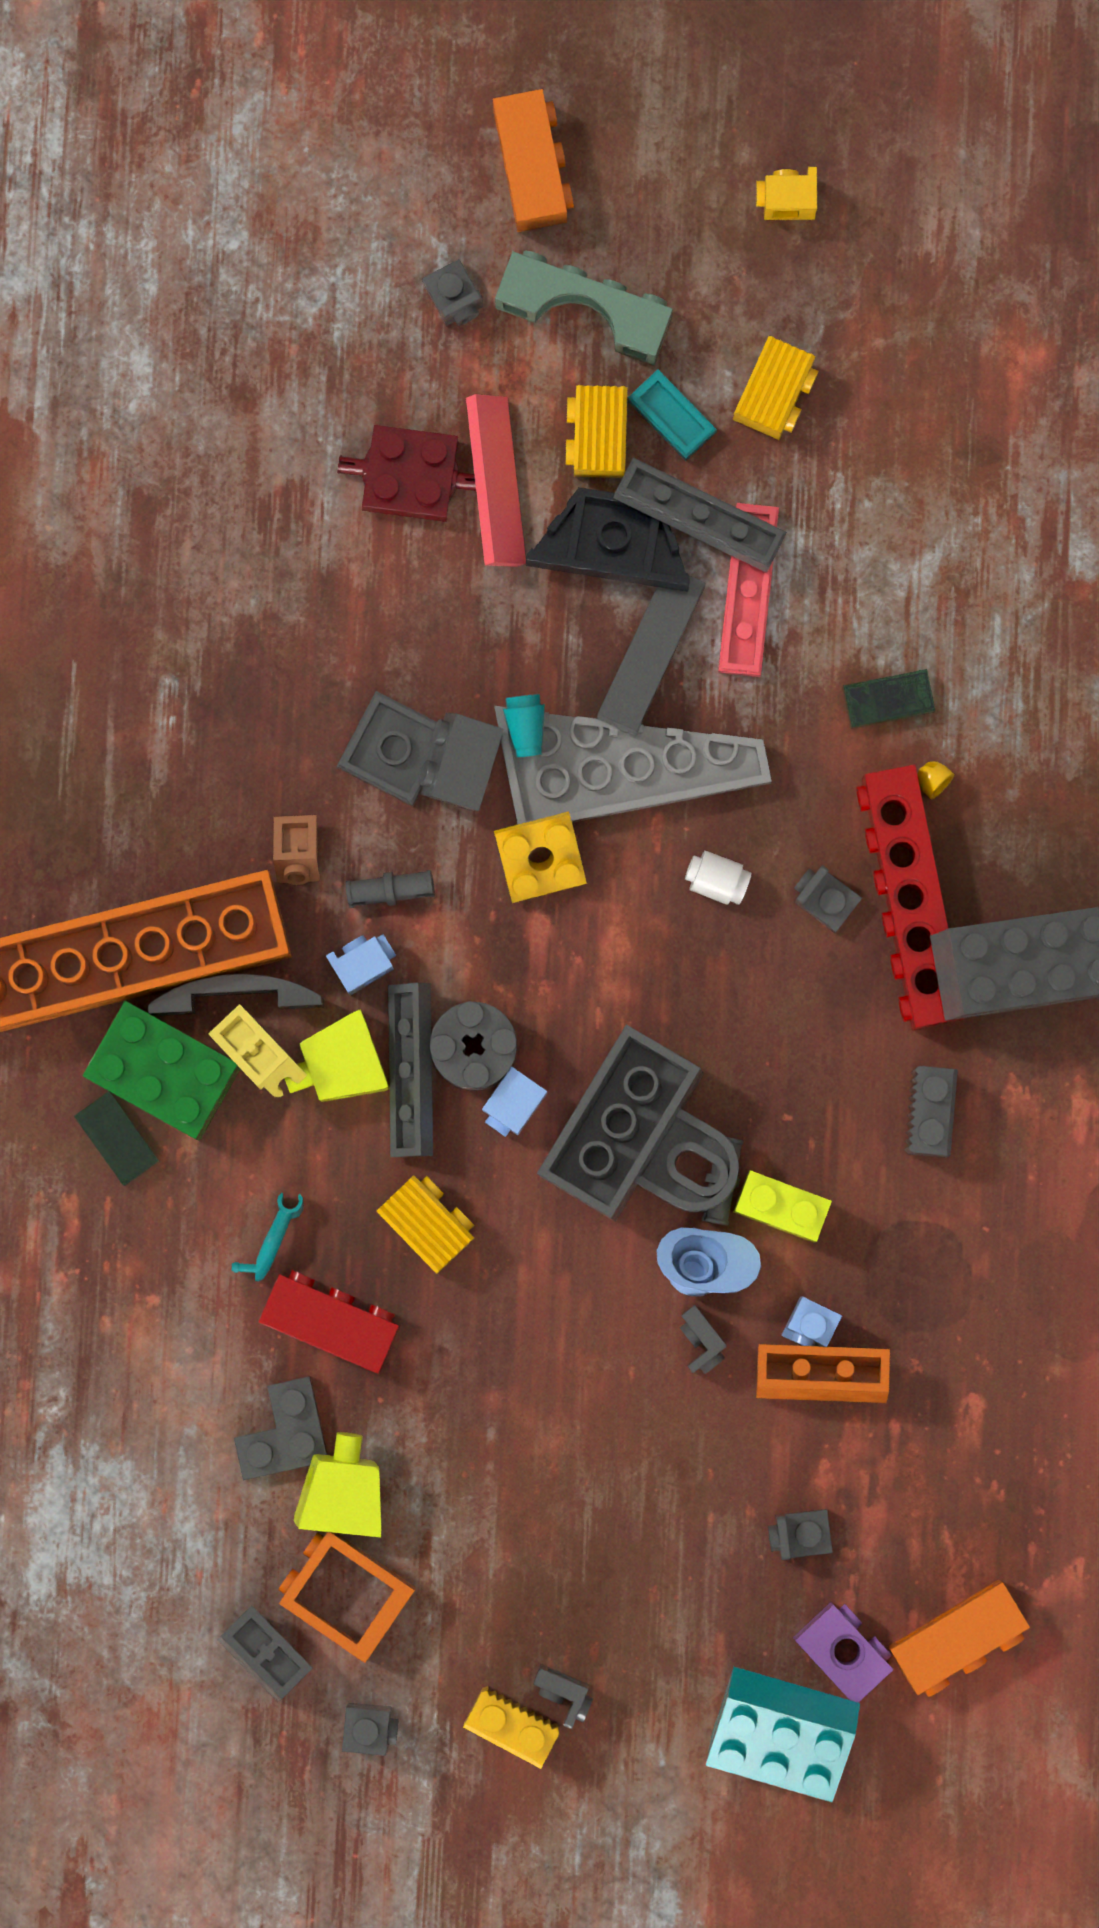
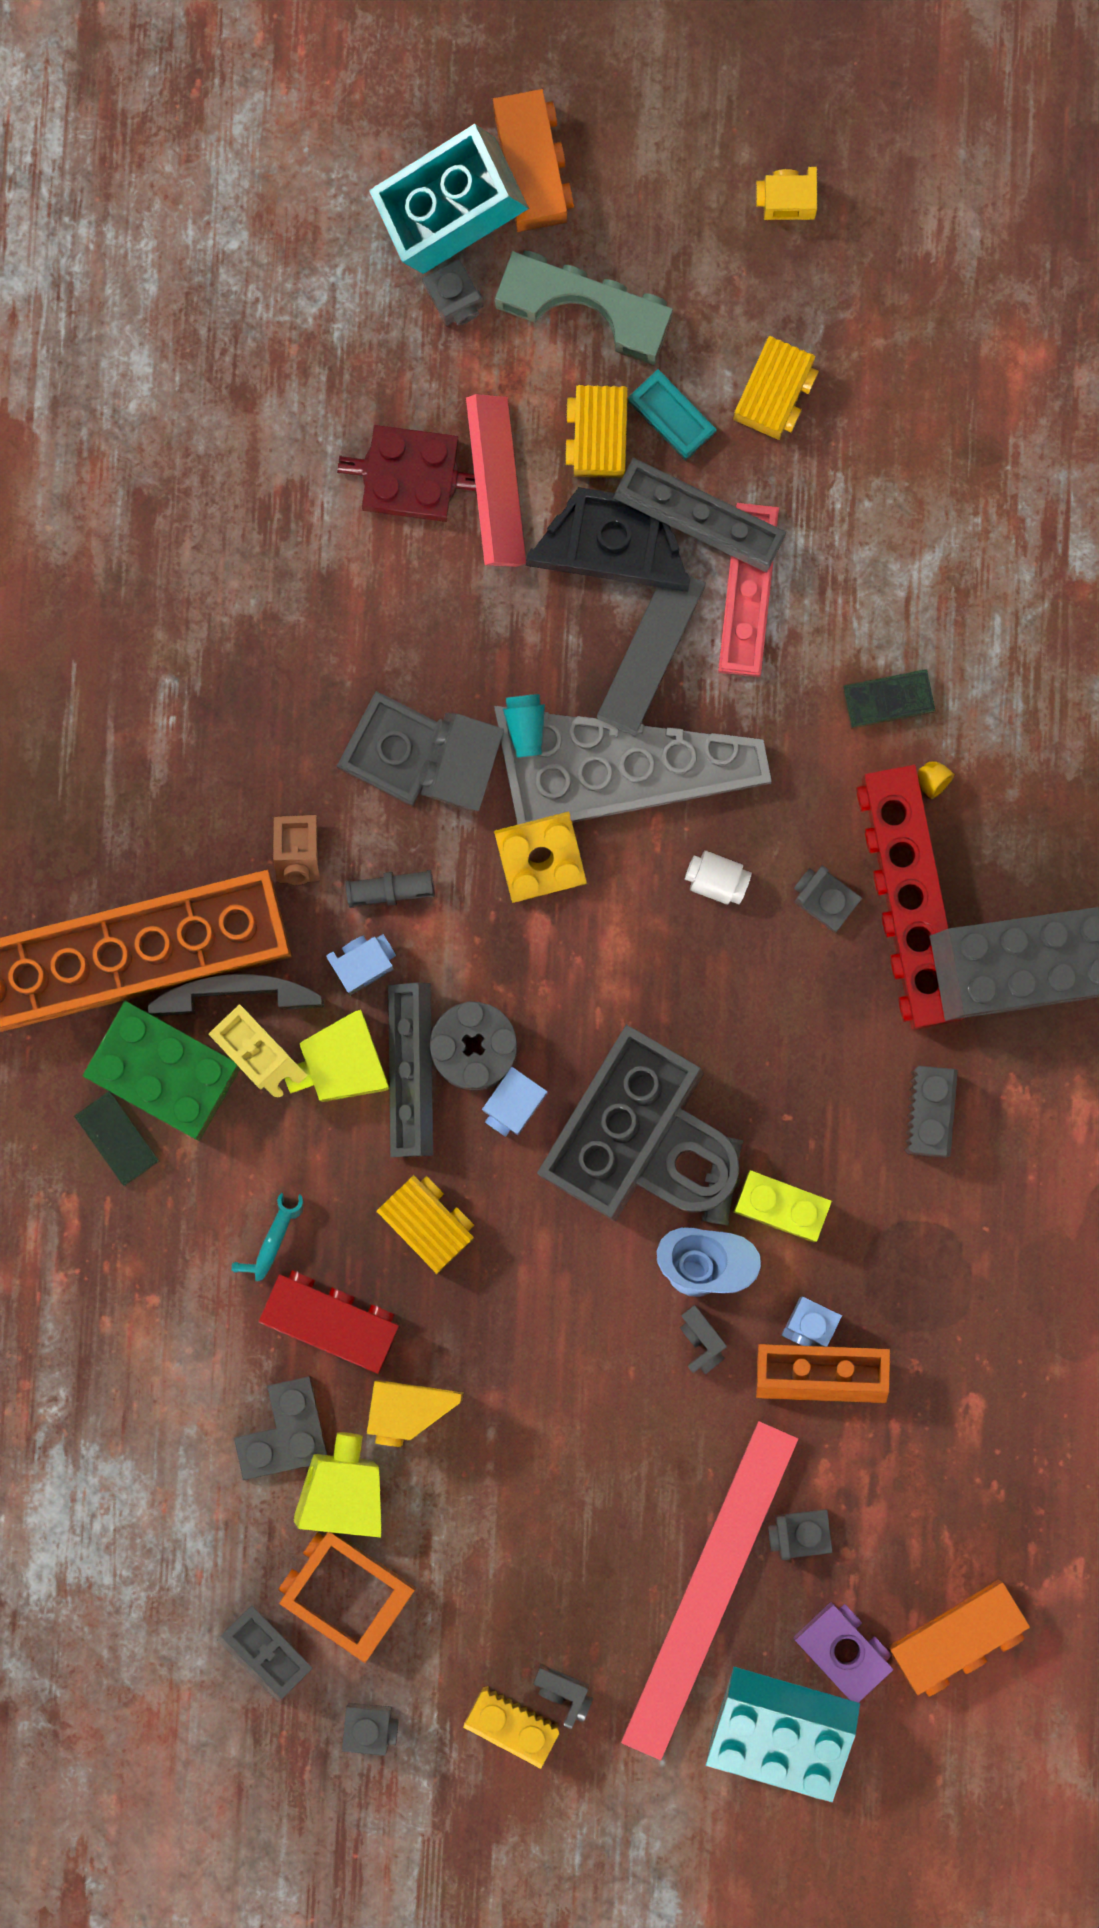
(406, 1410): none -> yellow slope
(448, 199): none -> teal brick
(709, 1590): none -> coral tile

